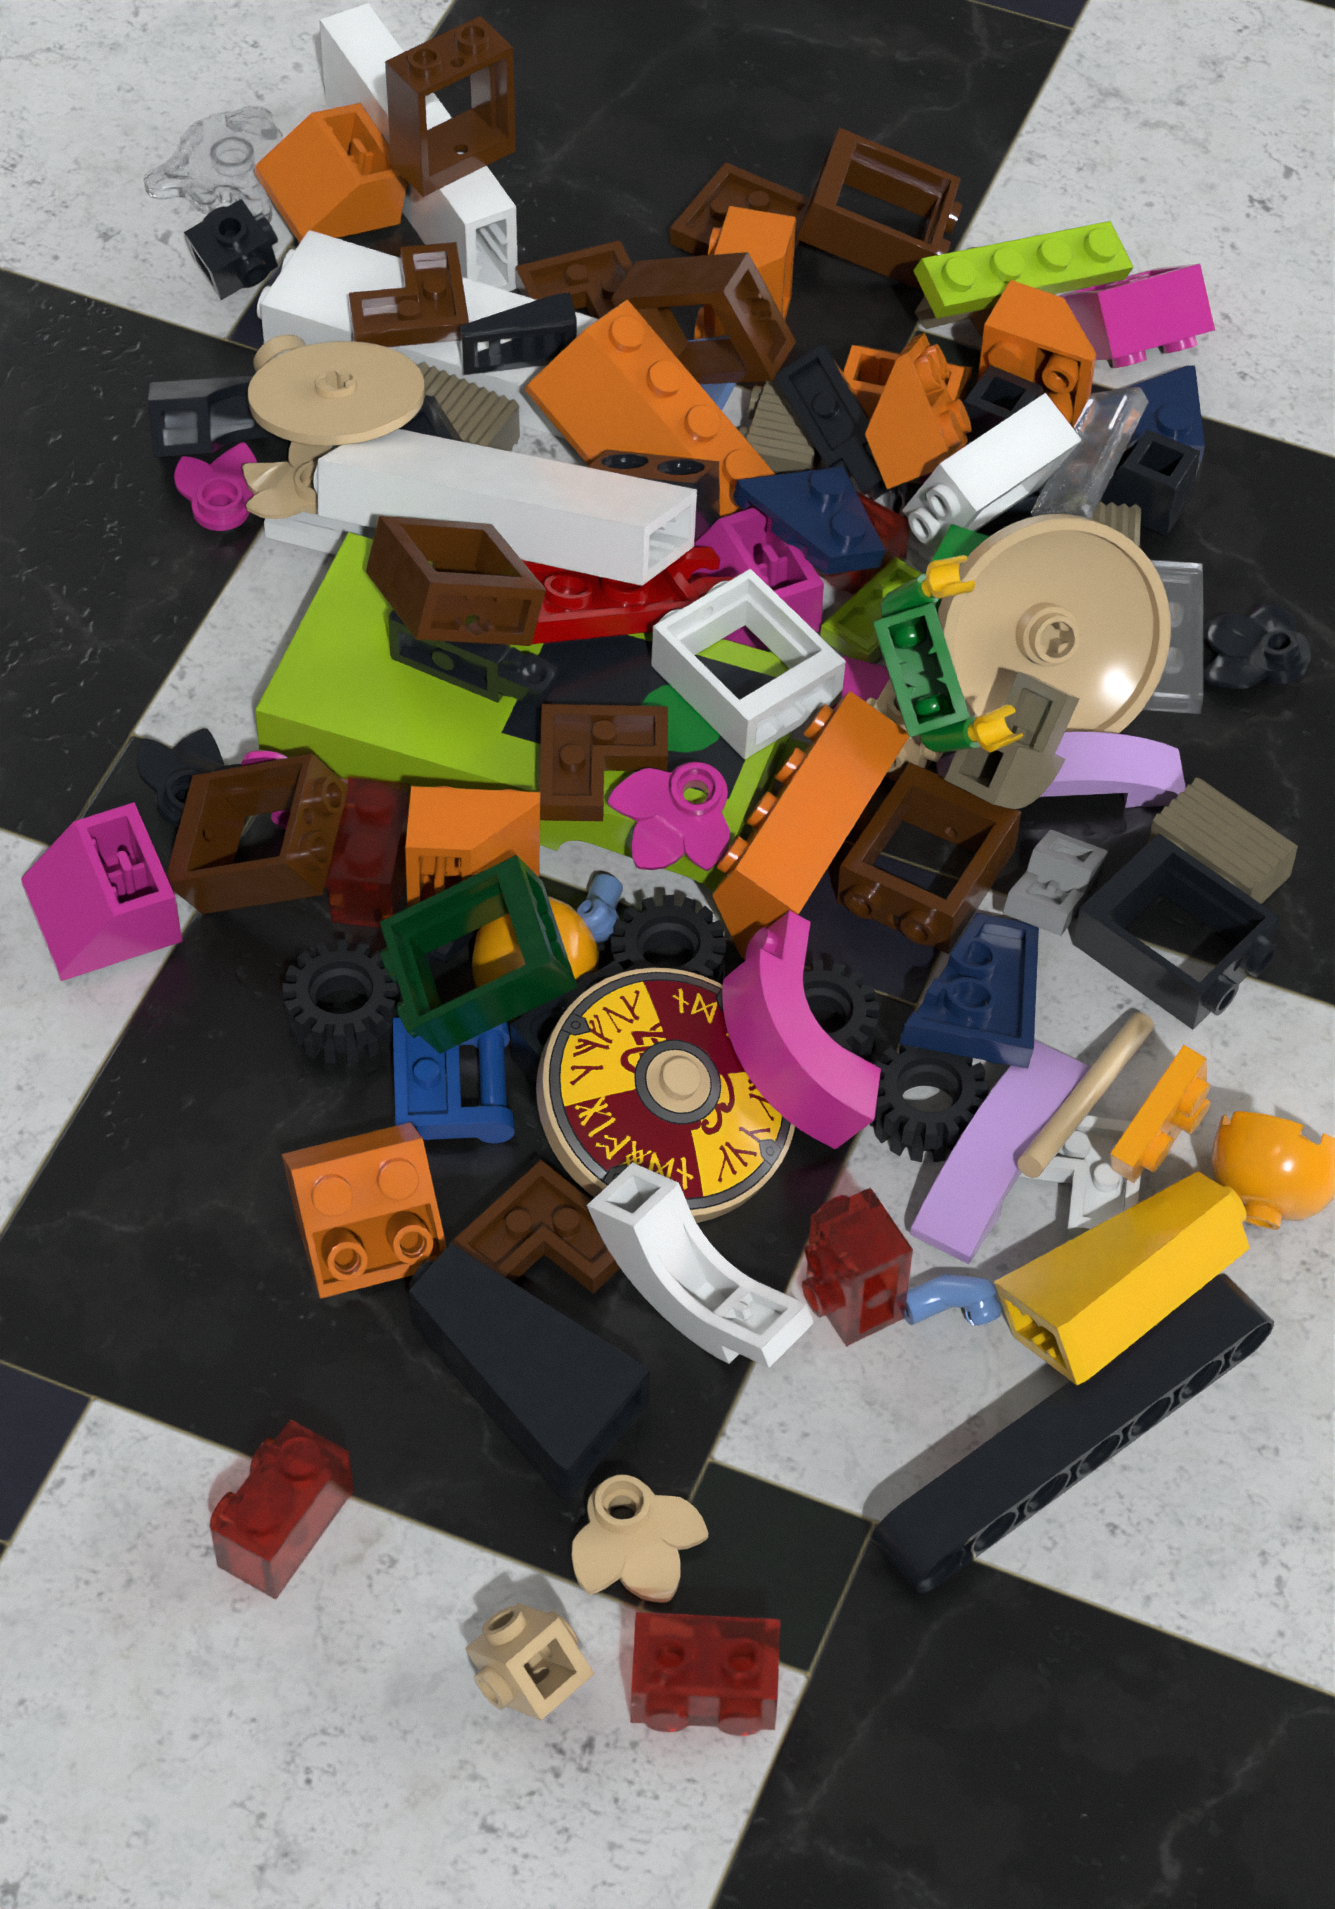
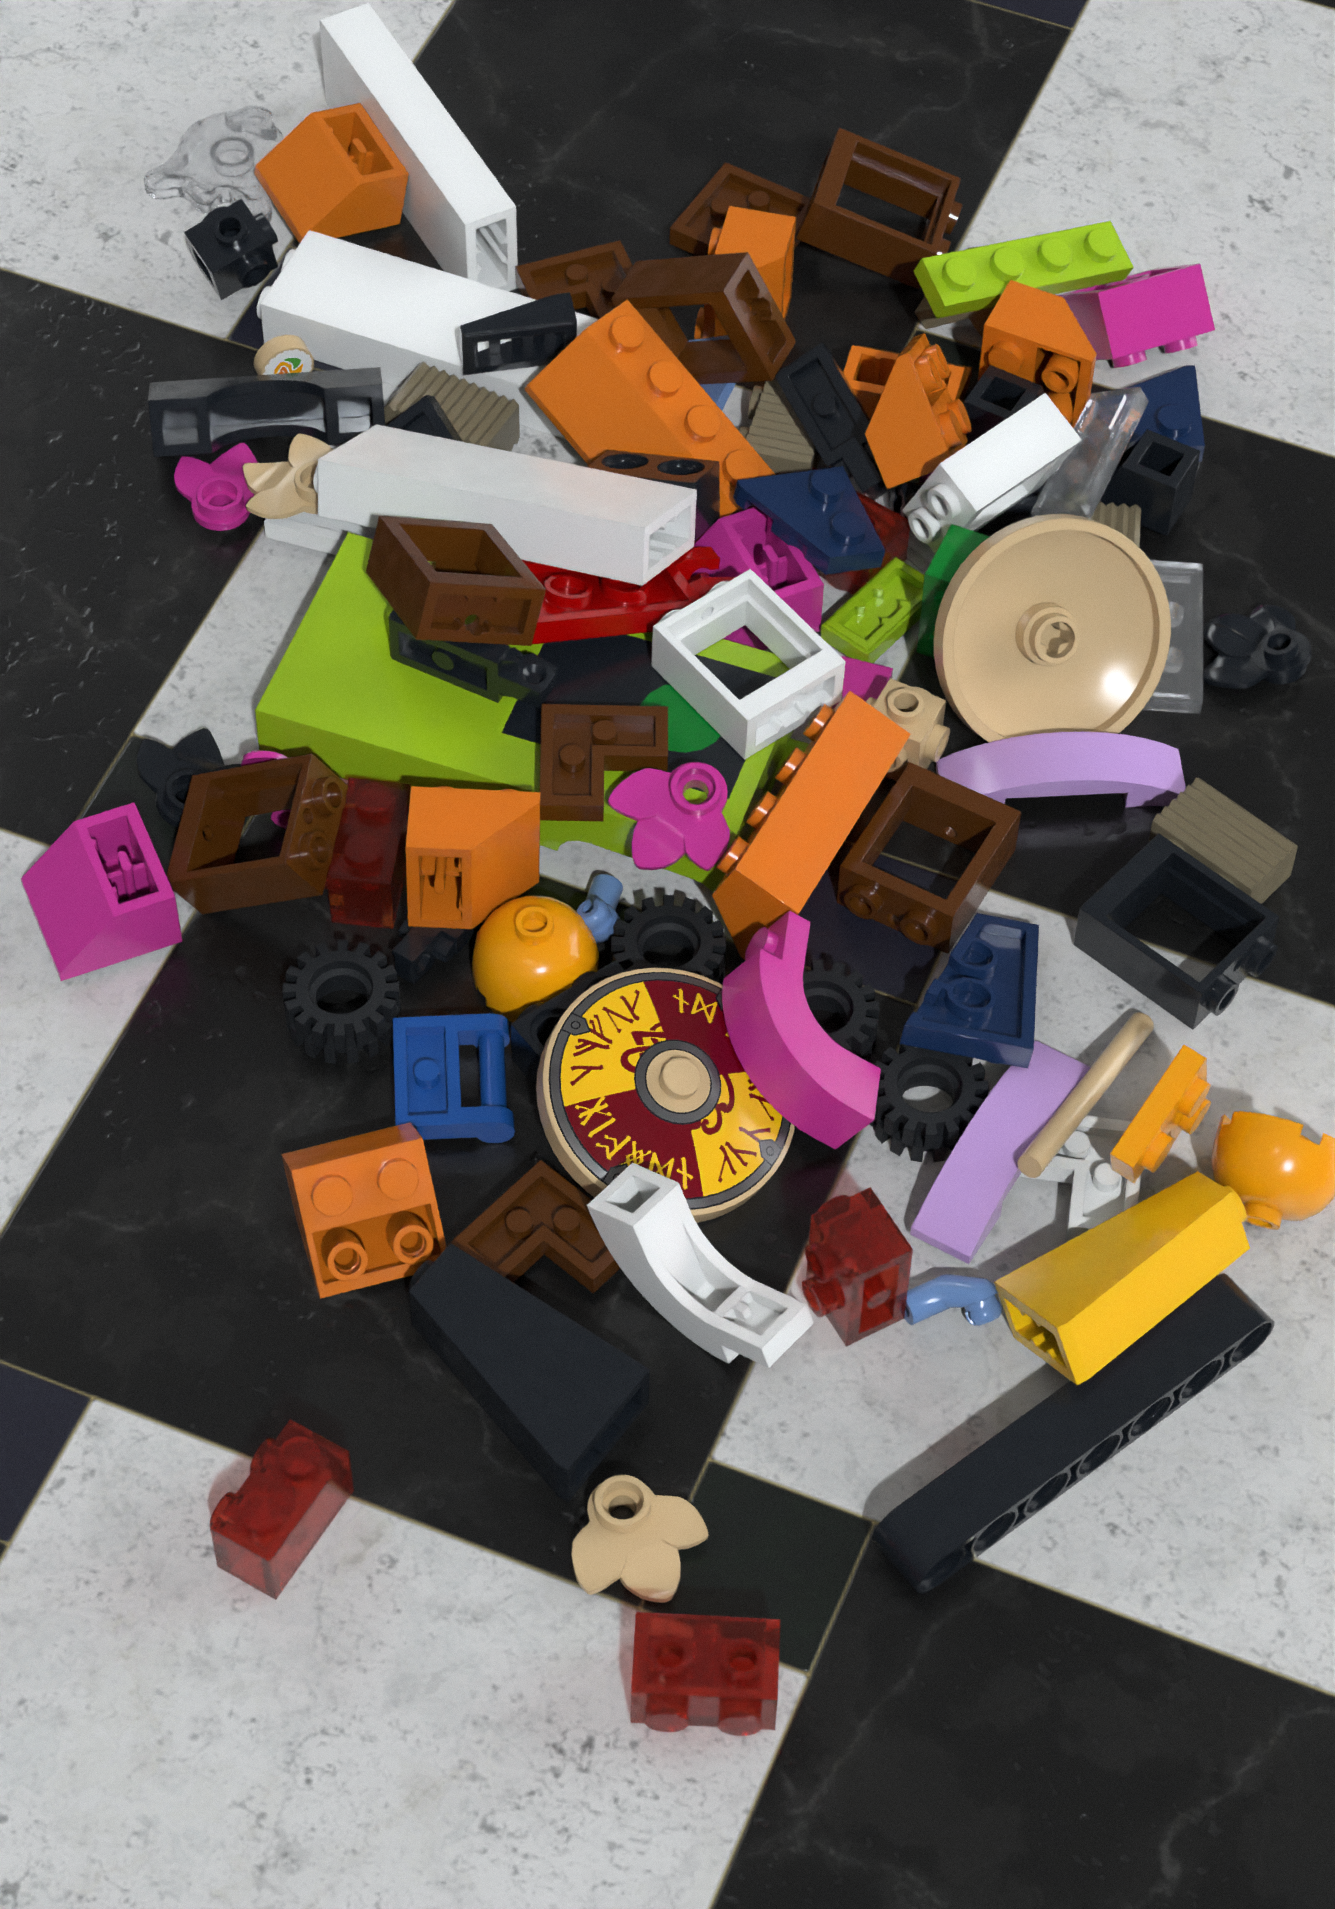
(336, 393): tan piece -> none
(421, 312): reddish brown plate -> none
(456, 912): dark green window -> none
(483, 132): reddish brown window -> none
(528, 1660): tan brick -> none
(924, 669): green torso -> none
(1027, 767): dark tan brick -> none
(1055, 882): light grey slope -> none

